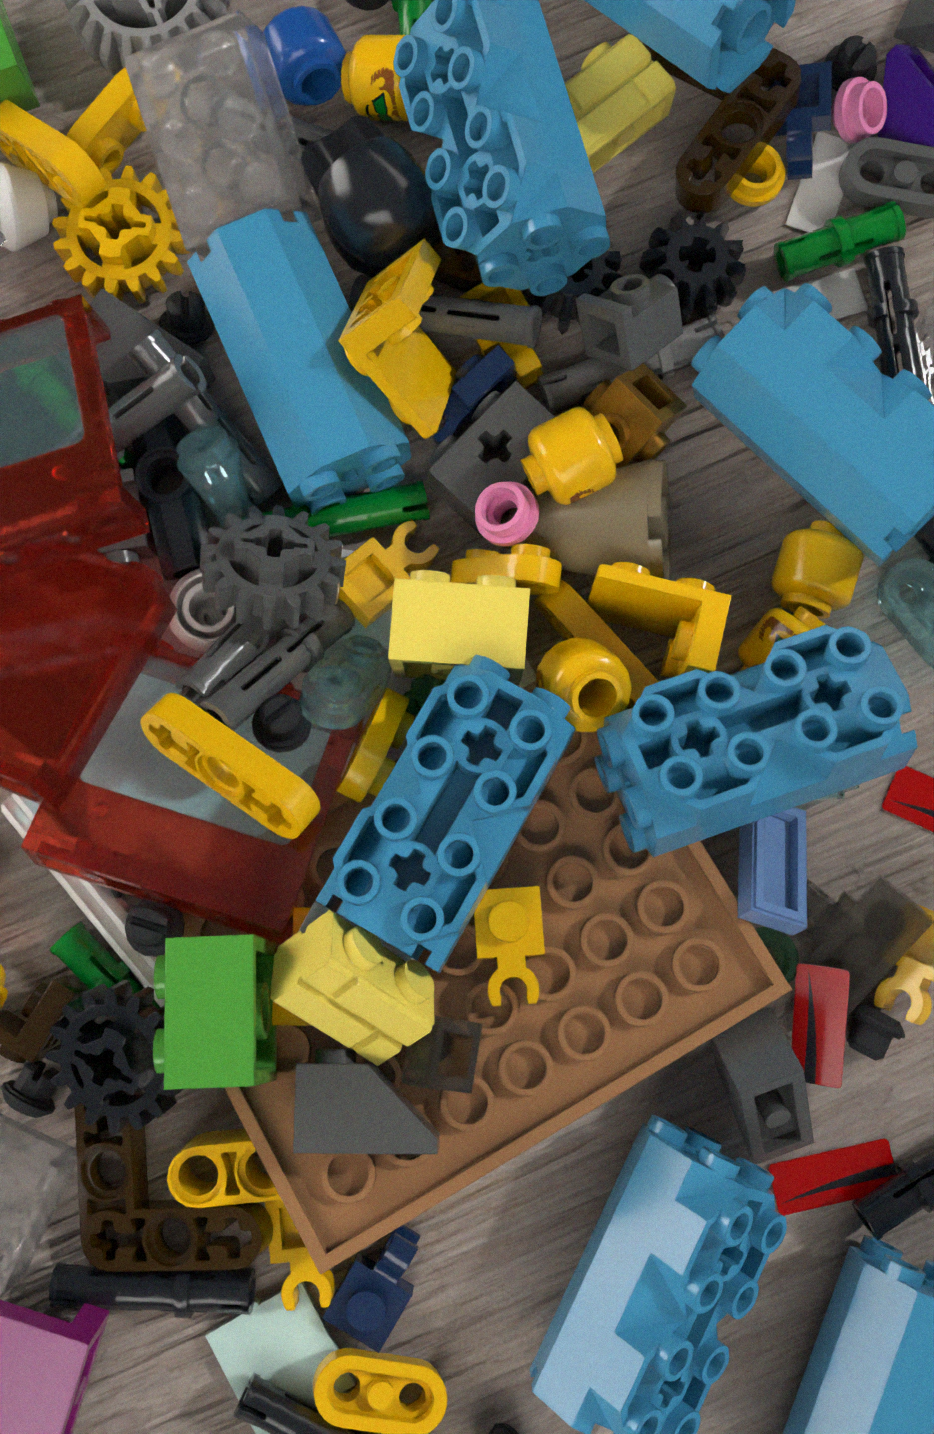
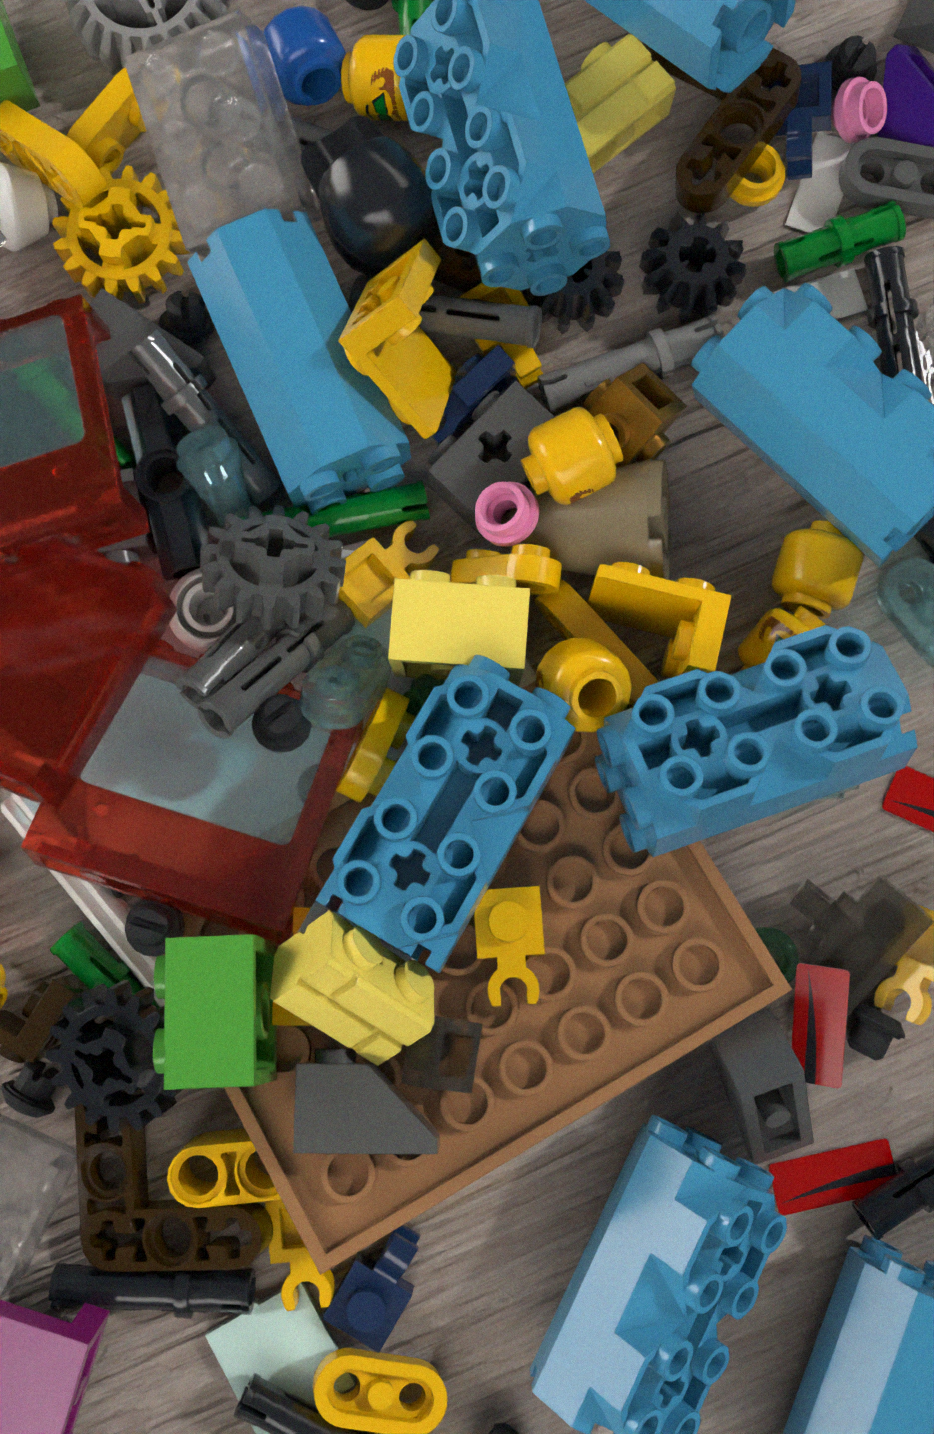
(155, 400): dark grey pin -> none
(230, 765): yellow beam -> none
(630, 320): dark grey brick -> none
(774, 872): medium blue tile -> none

